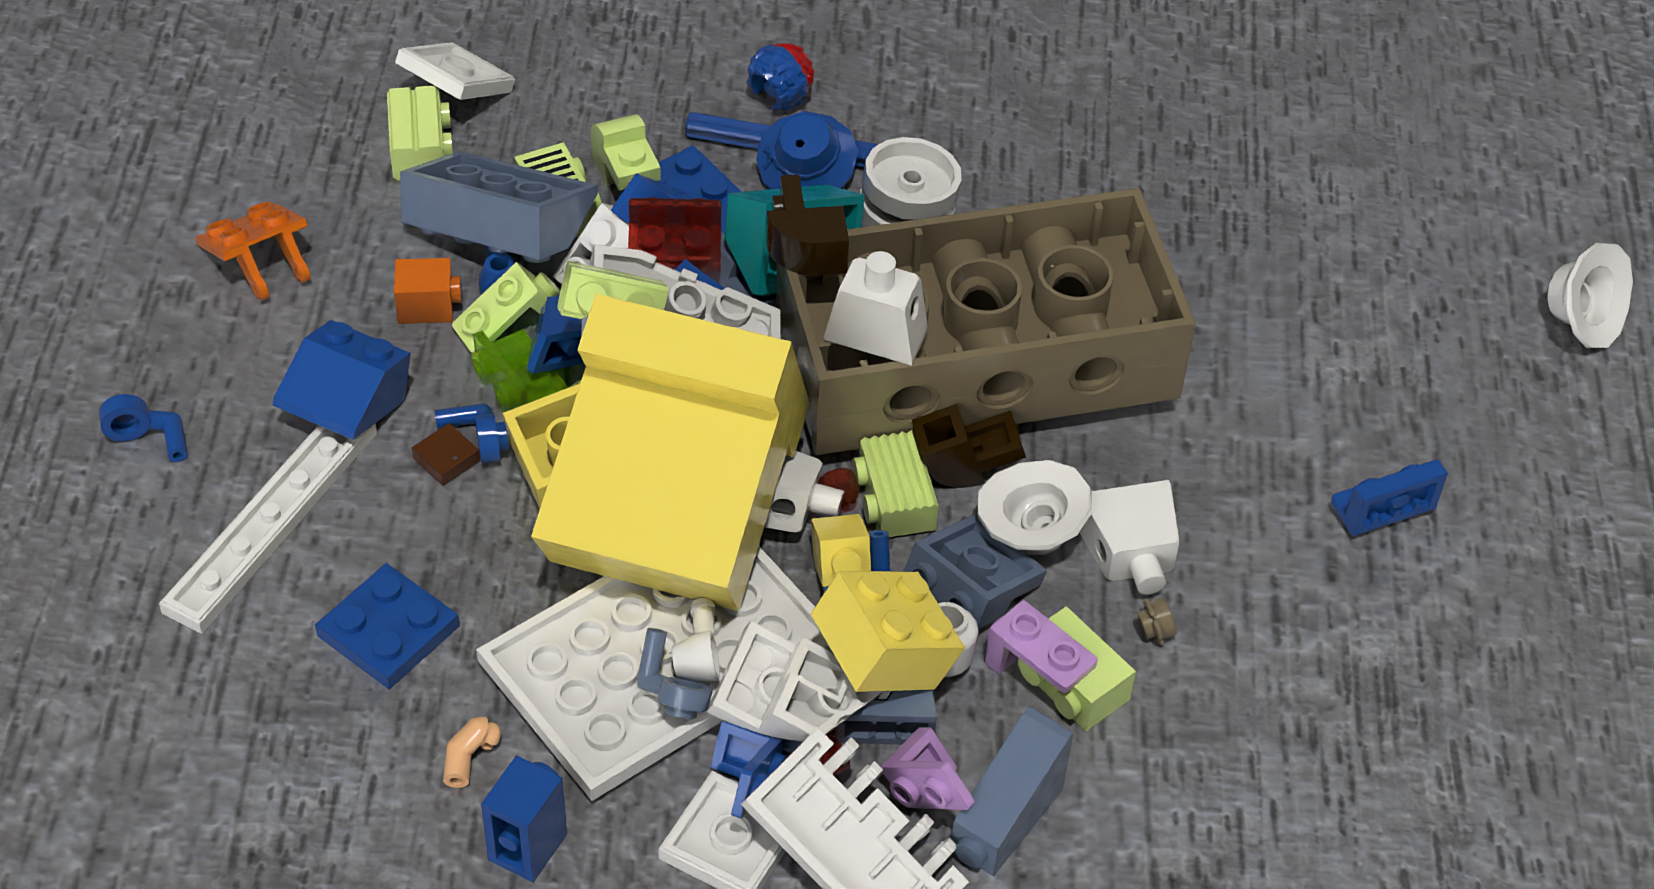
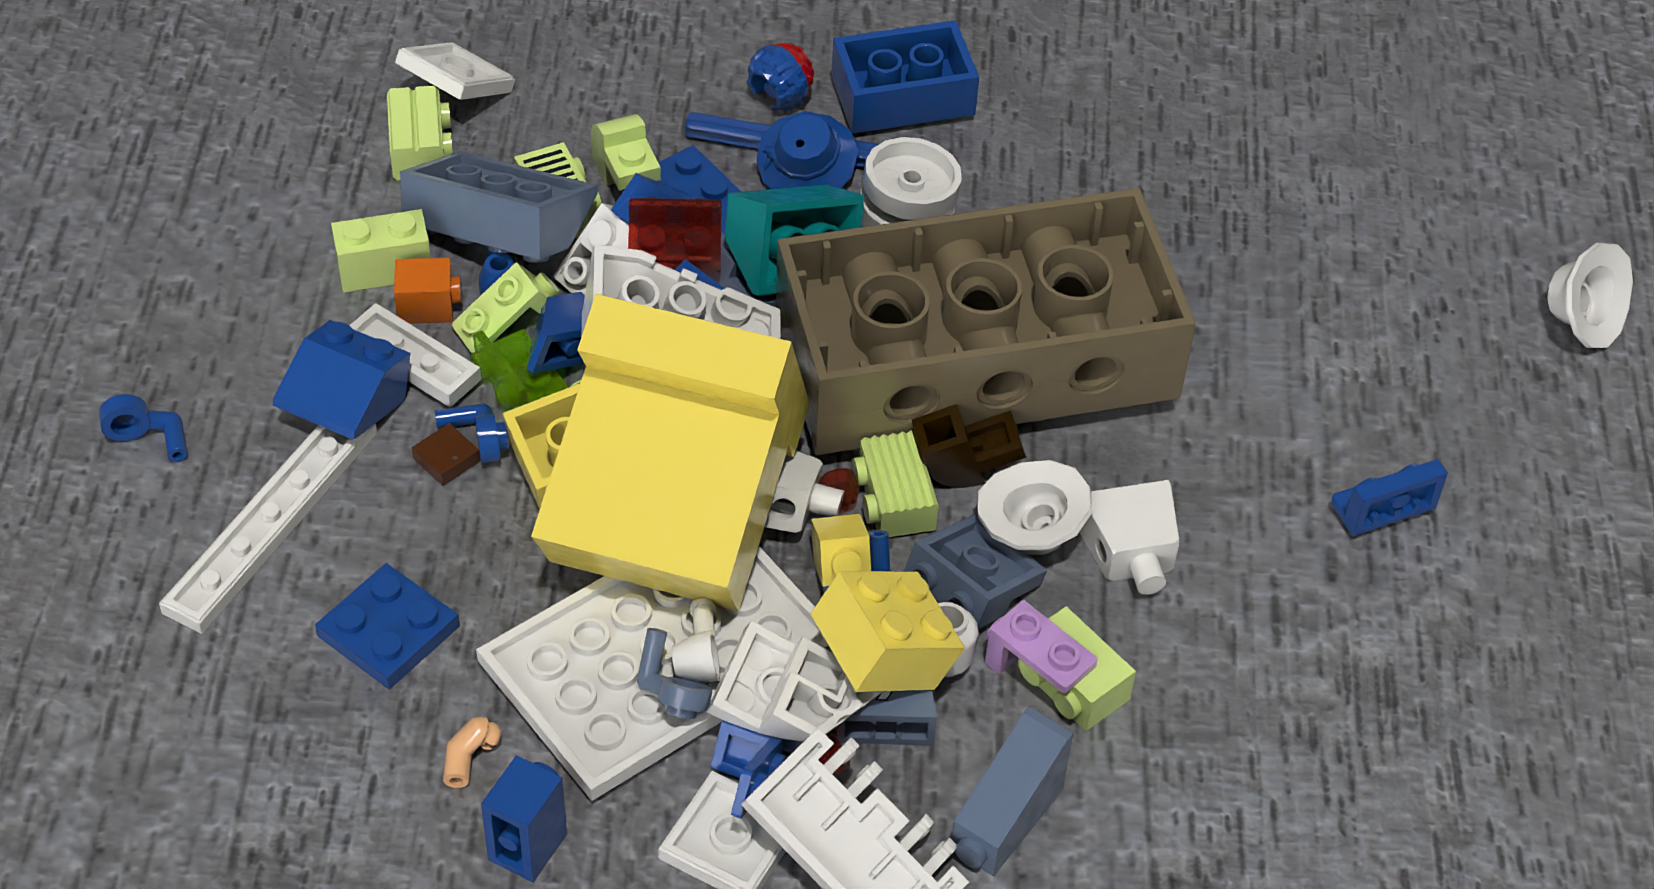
(232, 239): orange plate -> none
(370, 245): none -> yellowish green brick
(431, 364): none -> white plate
(584, 281): yellowish green brick -> none
(806, 238): dark brown brick -> none
(879, 310): white torso -> none
(904, 76): none -> blue brick
(925, 774): lavender bracket -> none
(1156, 620): dark tan plate -> none

